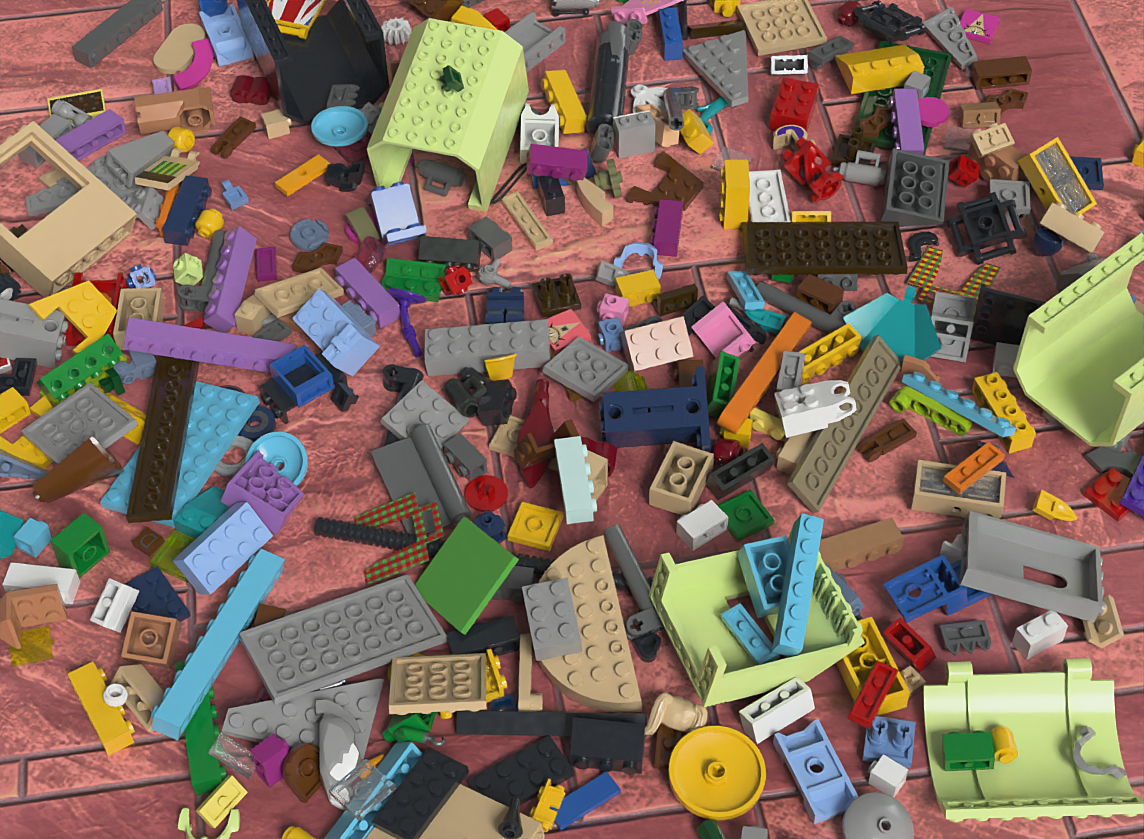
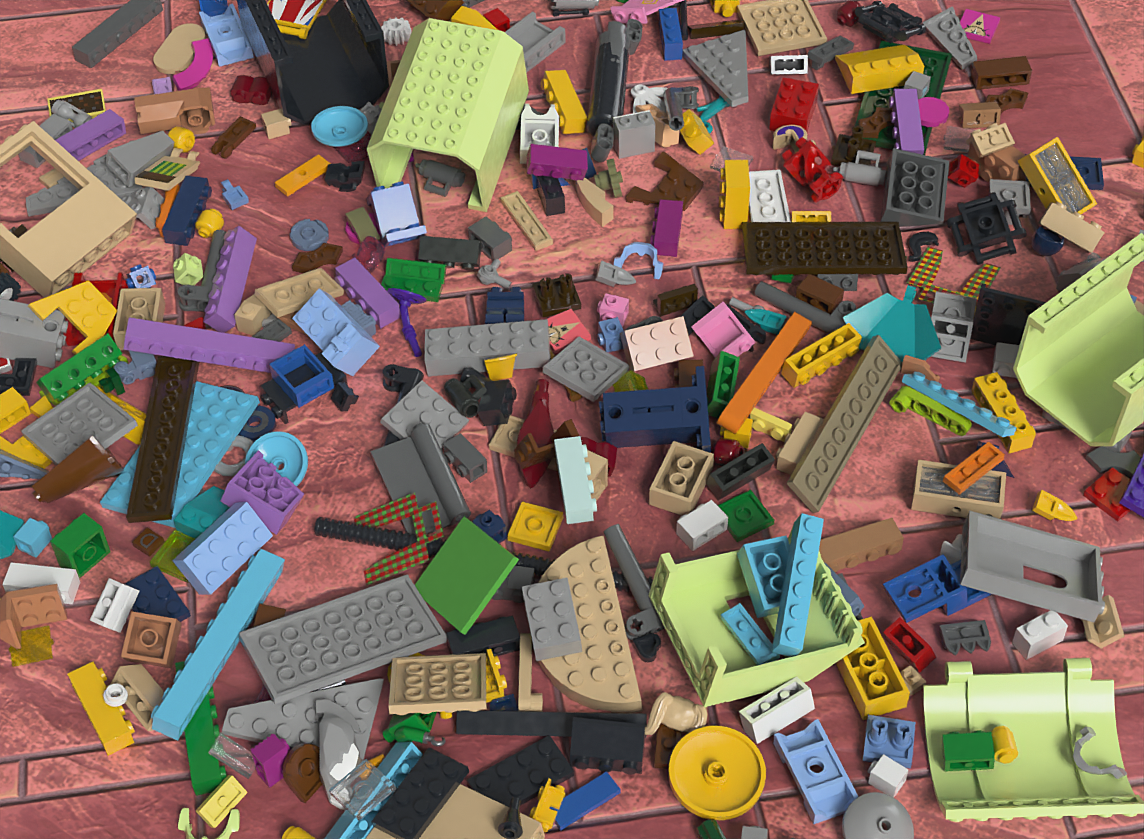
(266, 264): magenta tile -> none
(342, 95): dark grey plate -> none
(451, 79): dark green tile -> none
(455, 280): red brick -> none
(486, 493): red piece -> none
(507, 182): black piece -> none
(638, 287): yellow brick -> none
(745, 290): medium azure plate -> none
(790, 372): light grey plate -> none
(812, 406): white brick -> none
(873, 694): red tile -> none
(887, 440): reddish brown hinge -> none

